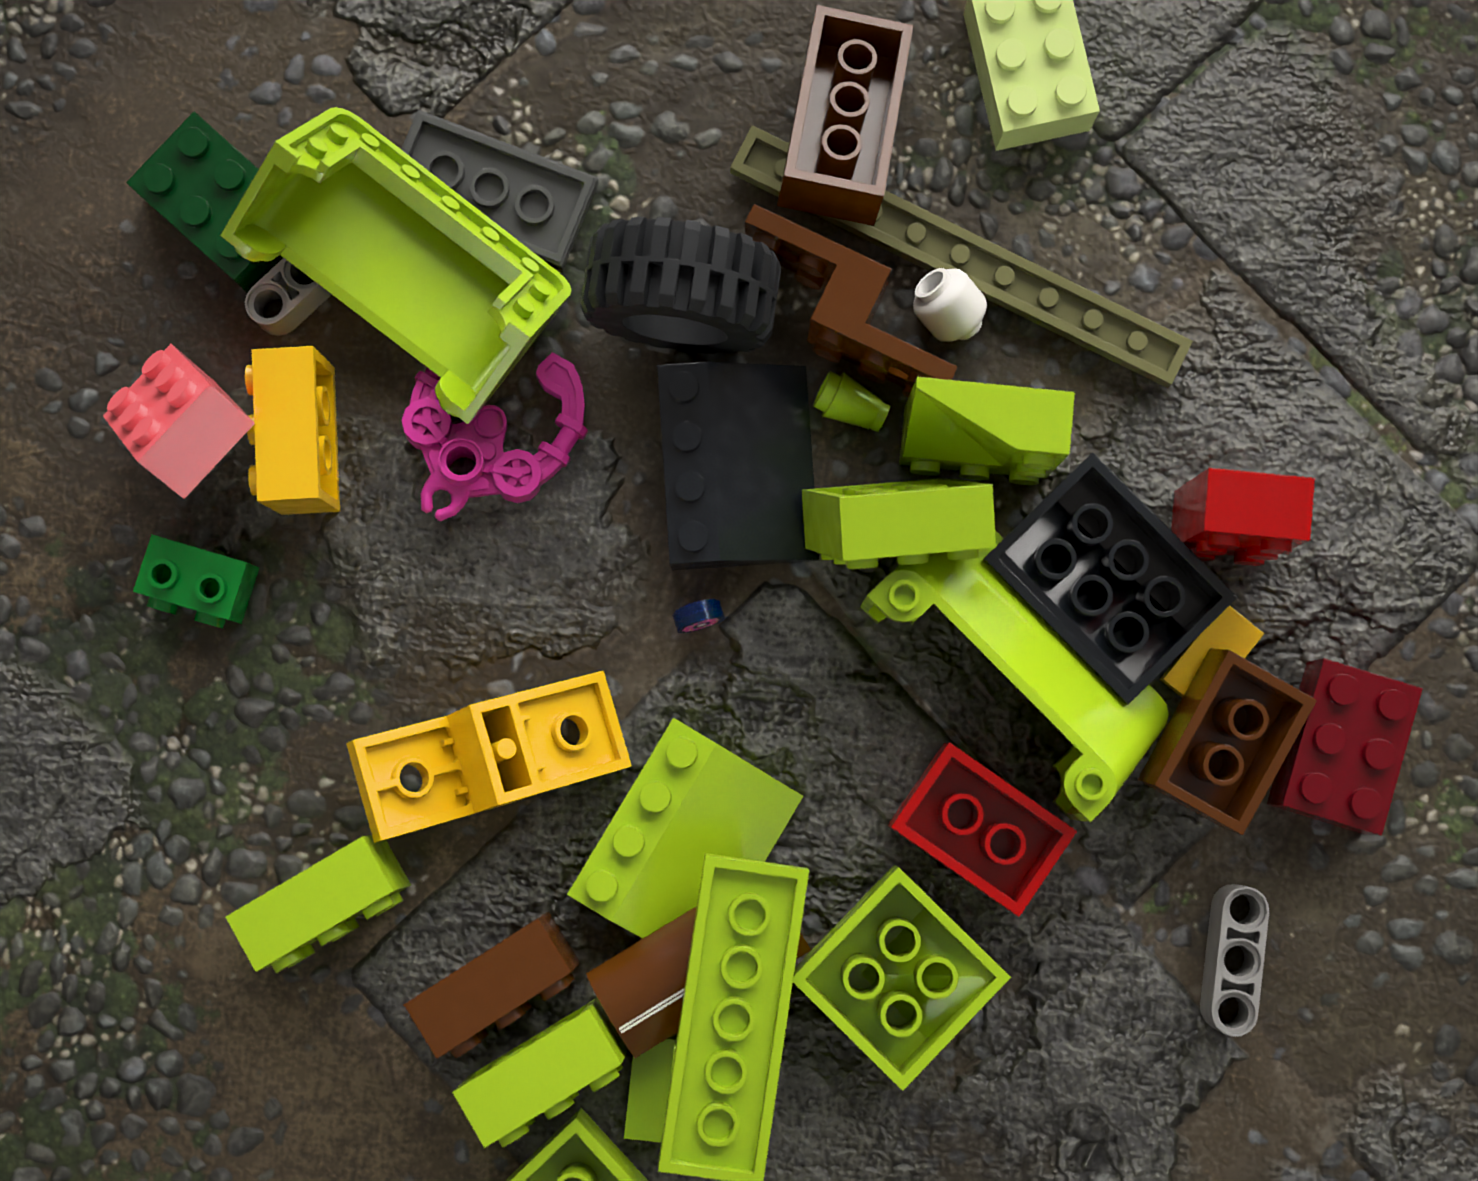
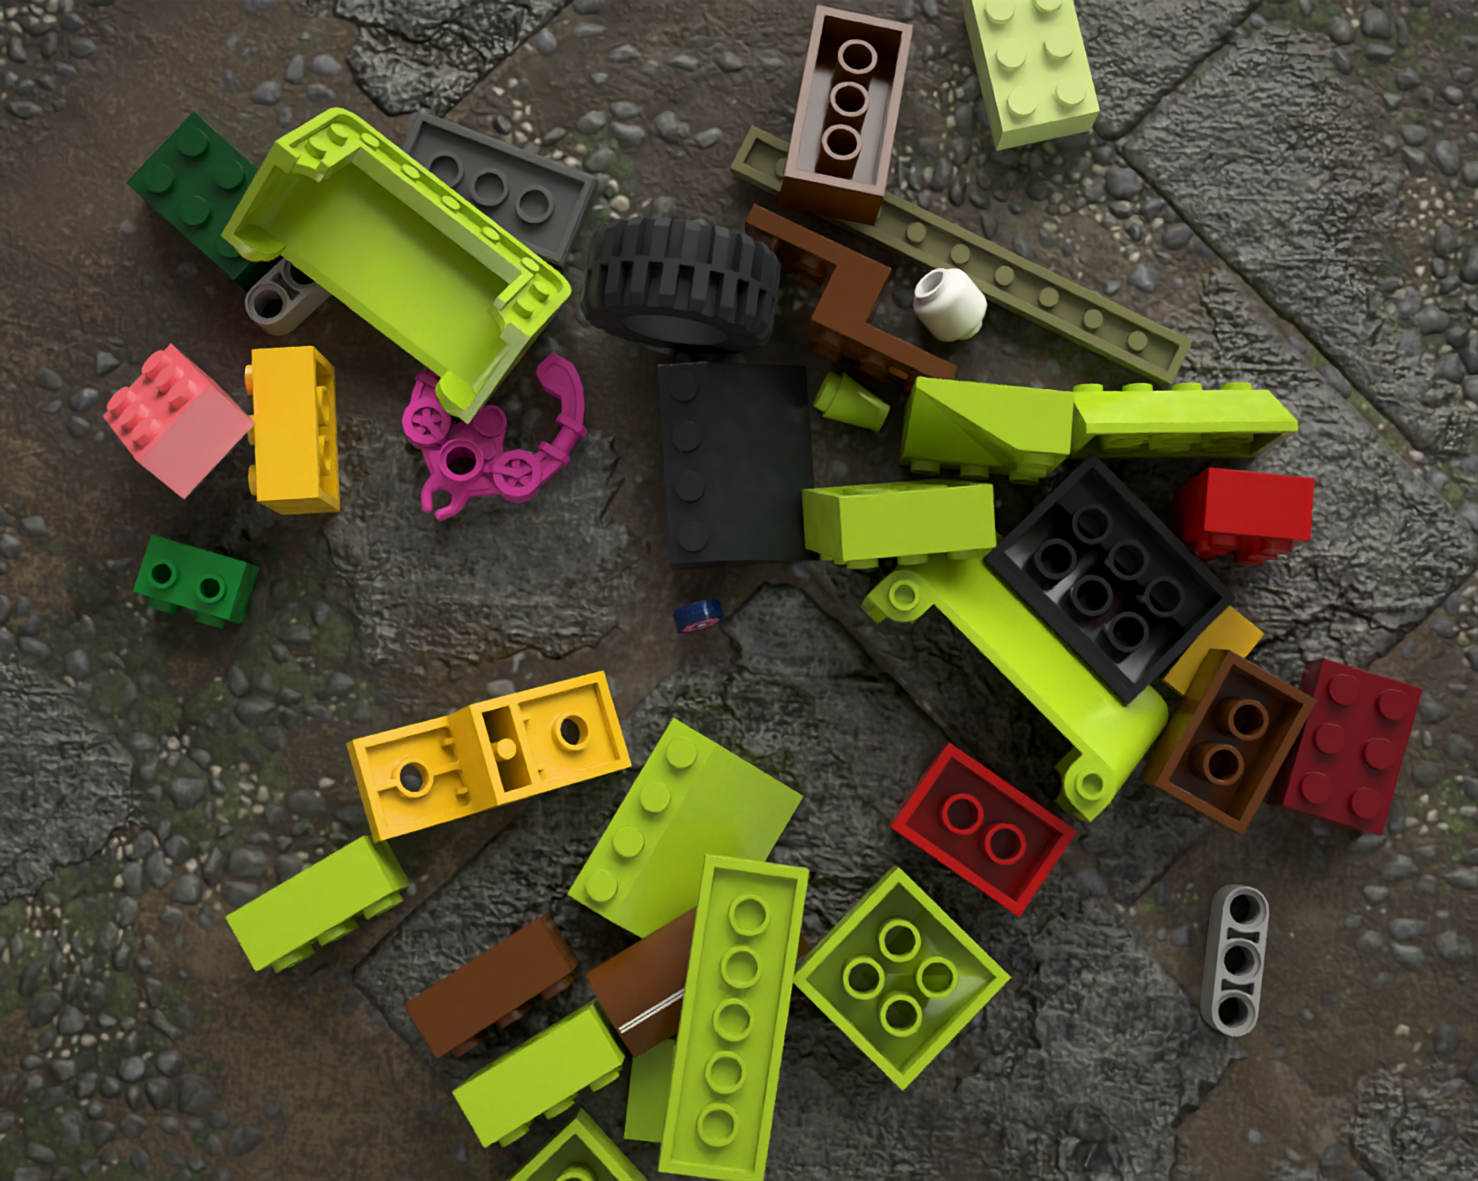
(1177, 422): none -> lime slope

